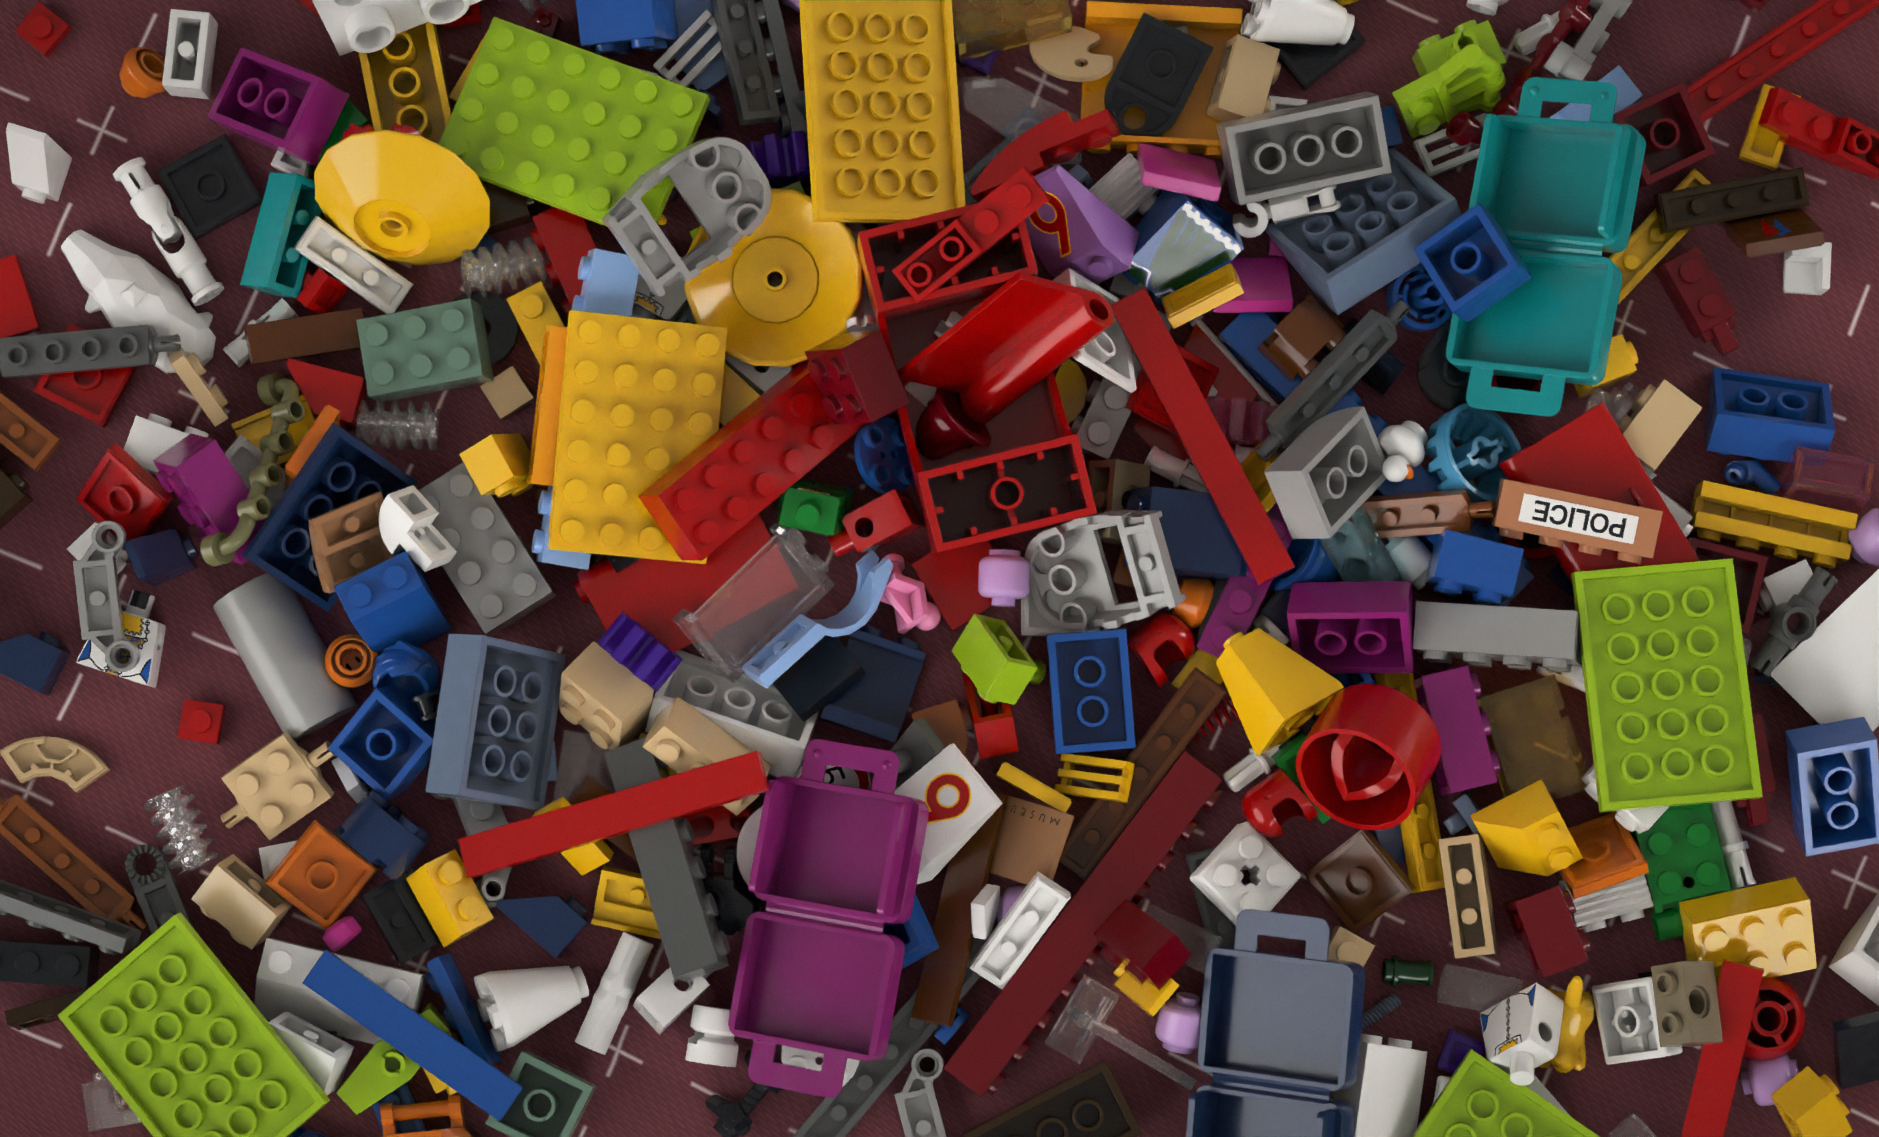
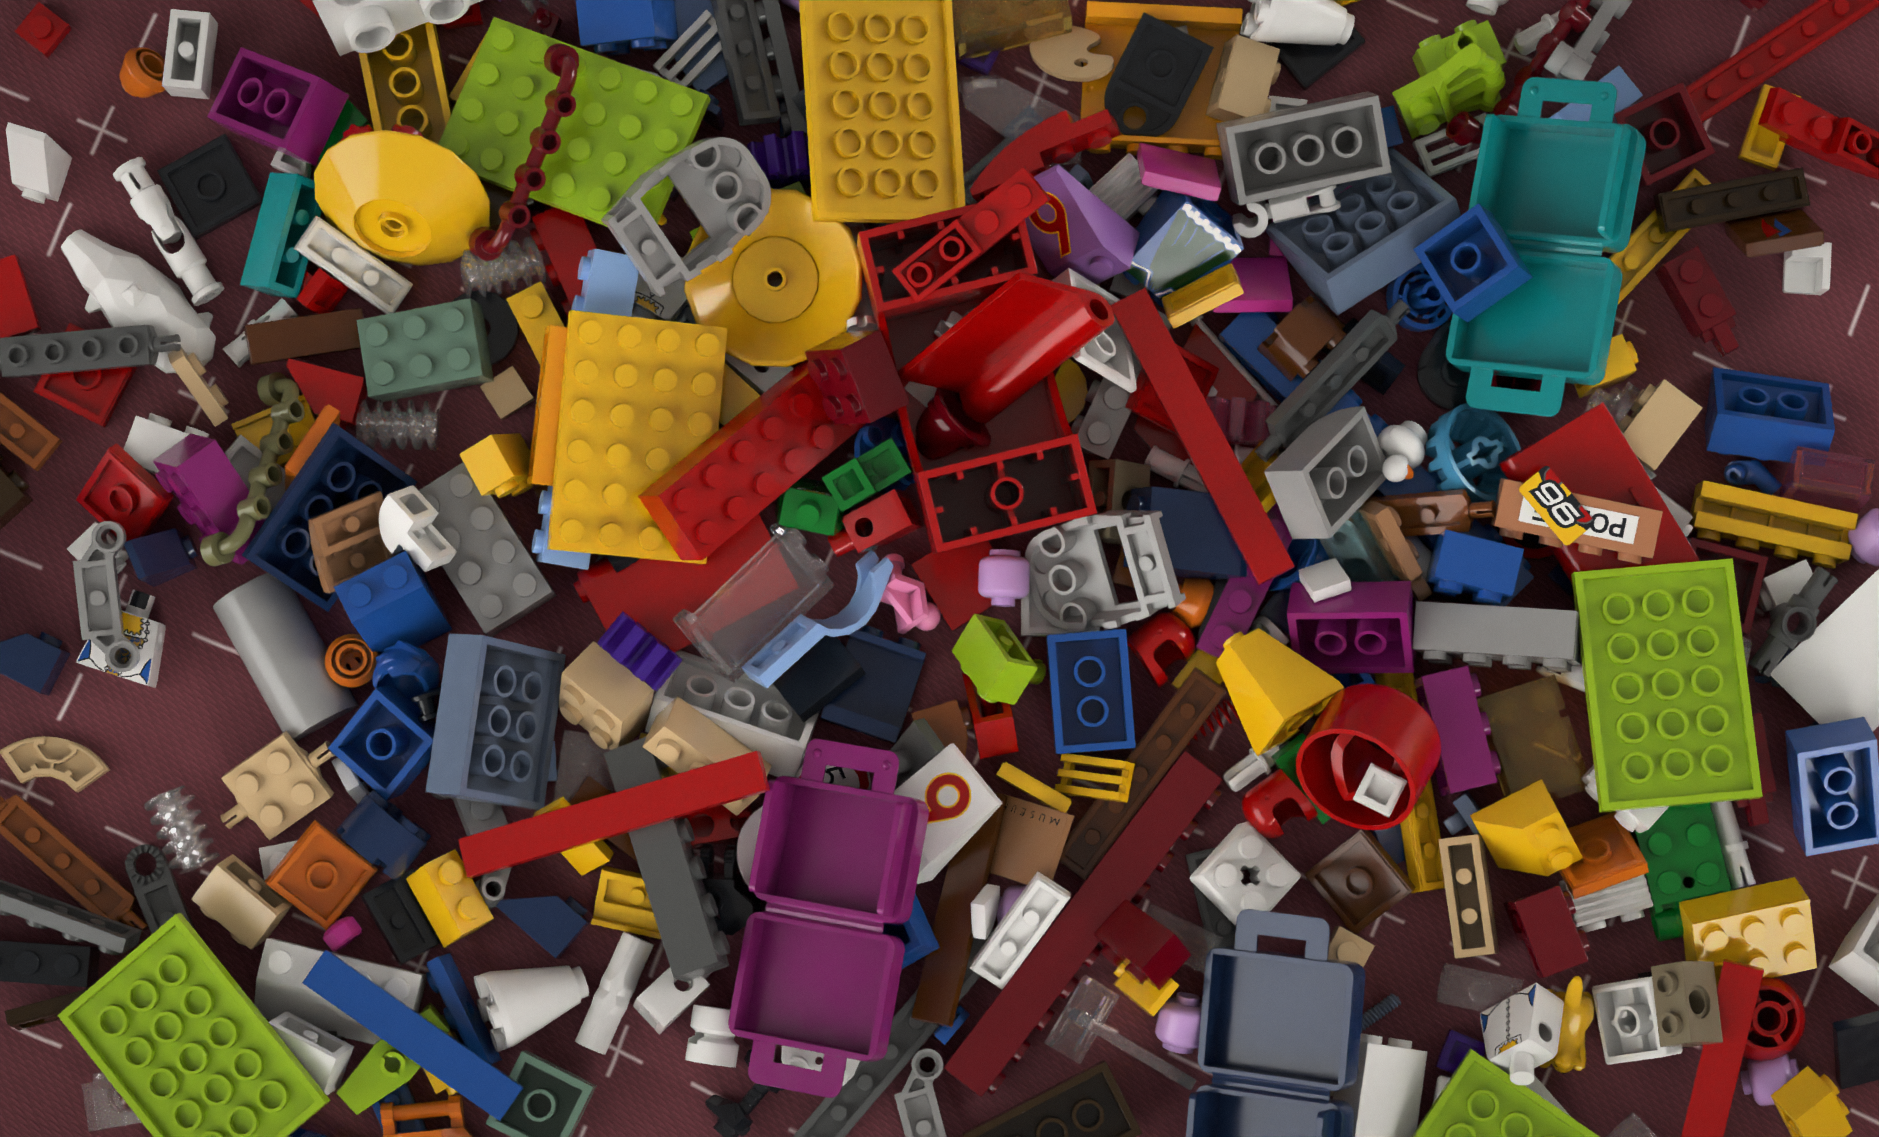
(201, 721): red plate -> none
(488, 243): none -> dark red bar
(867, 474): none -> green slope
(1325, 580): none -> white tile
(1379, 790): none -> white tile
(1396, 549): none -> medium nougat plate
(1406, 971): dark green pin -> none
(1556, 505): none -> sticker

